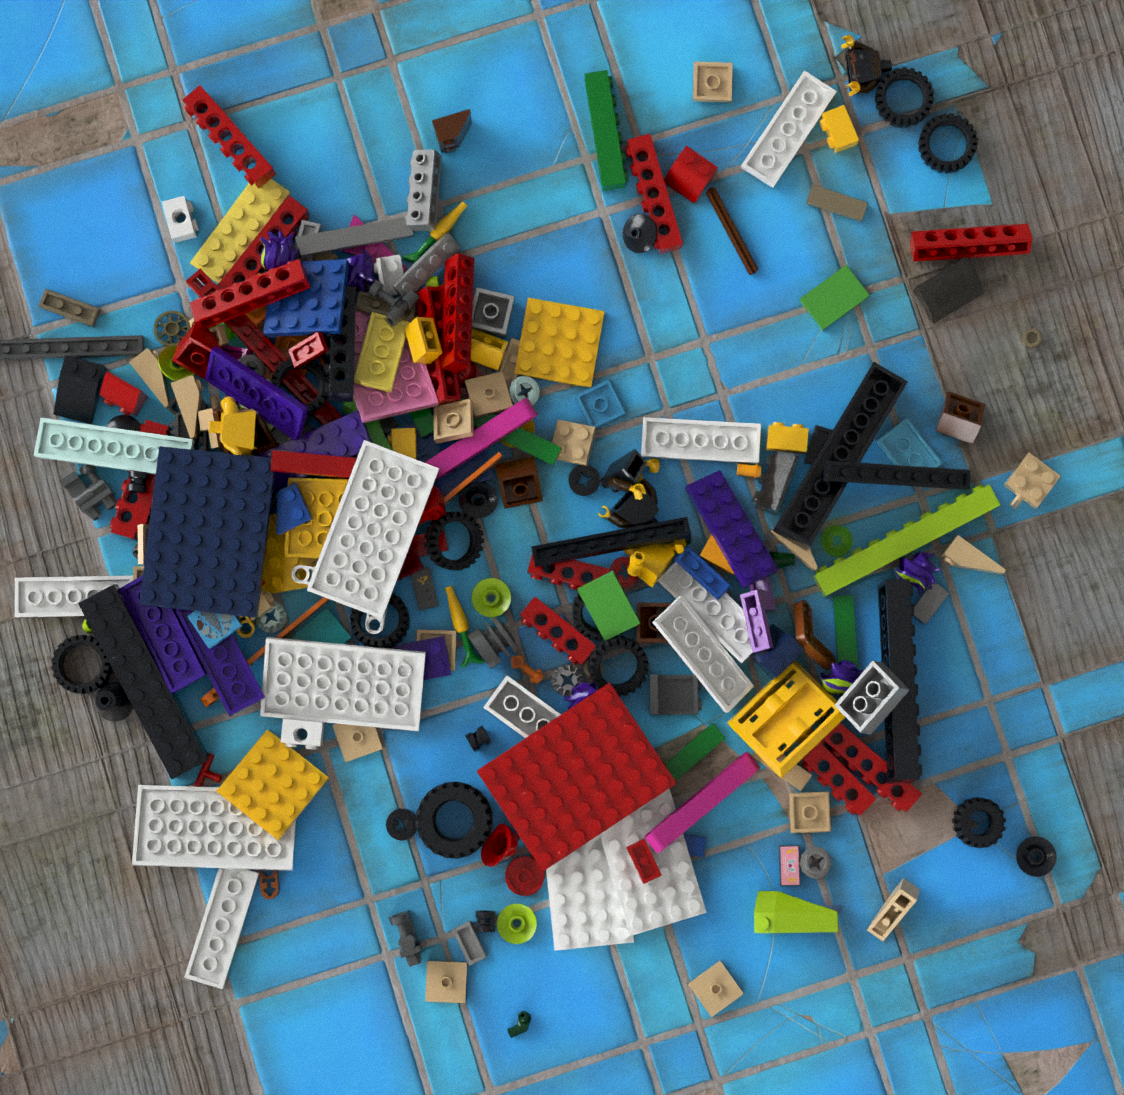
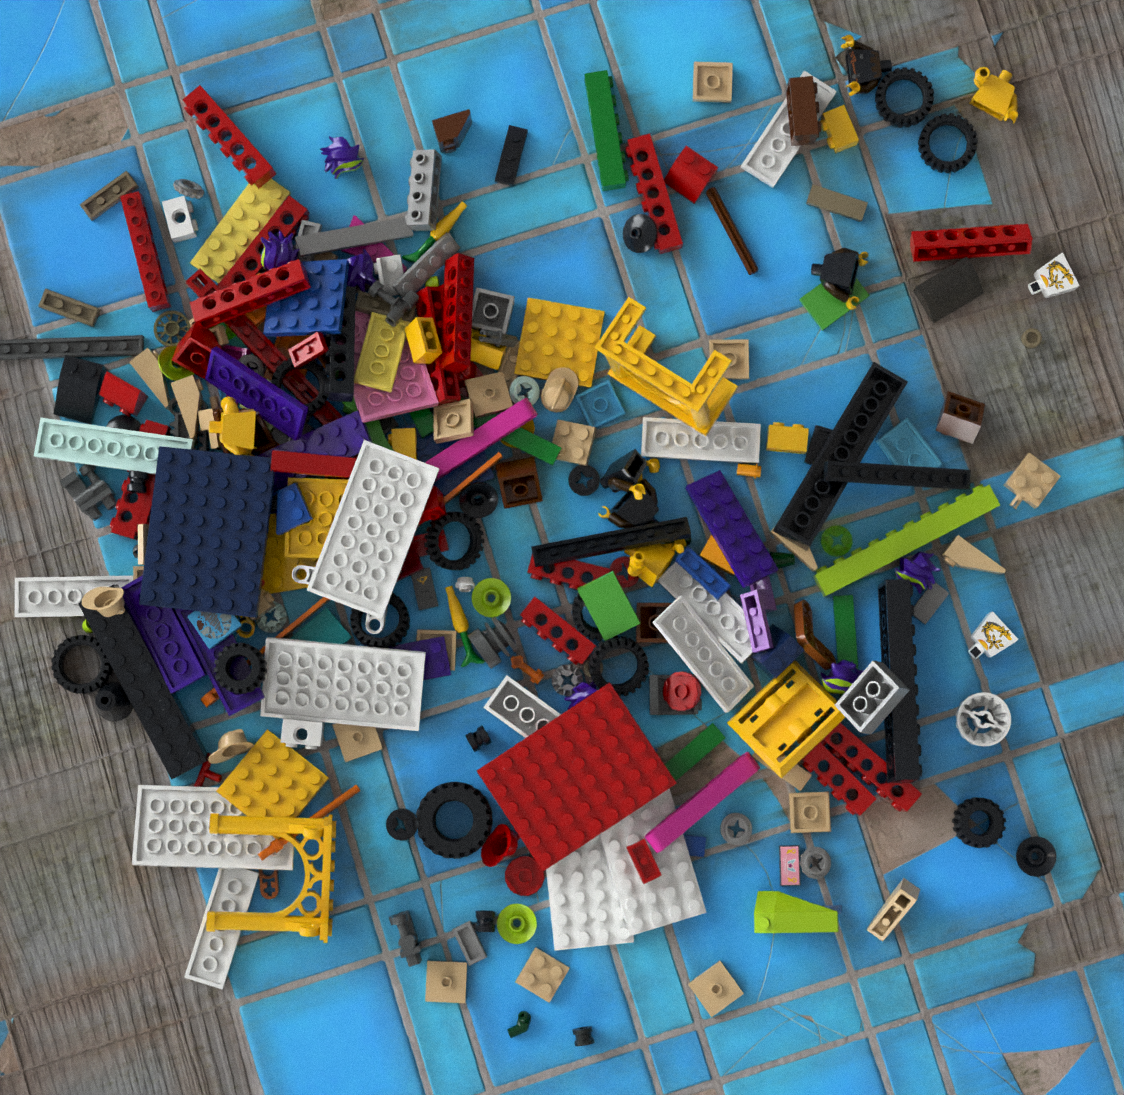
(105, 600): none -> tan piece
(108, 195): none -> dark tan tile
(145, 251): none -> red brick
(188, 188): none -> light grey gear
(224, 661): none -> black tyre
(229, 746): none -> tan piece
(277, 844): none -> orange bar
(311, 828): none -> yellow arch
(341, 156): none -> dark purple hair
(465, 584): none -> white plate
(498, 338): none -> dark grey axle
(511, 155): none -> black plate
(542, 974): none -> tan plate
(559, 389): none -> tan piece
(583, 1036): none -> pearl dark grey wheel
(682, 691): none -> red tile
(693, 403): none -> yellow arch
(738, 352): none -> tan plate
(742, 836): none -> light grey gear
(775, 481): clear smoke slope -> none
(802, 111): none -> reddish brown brick
(839, 273): none -> black torso
(991, 637): none -> white torso
(995, 94): none -> yellow torso
(999, 726): none -> white gear
(1054, 278): none -> white torso

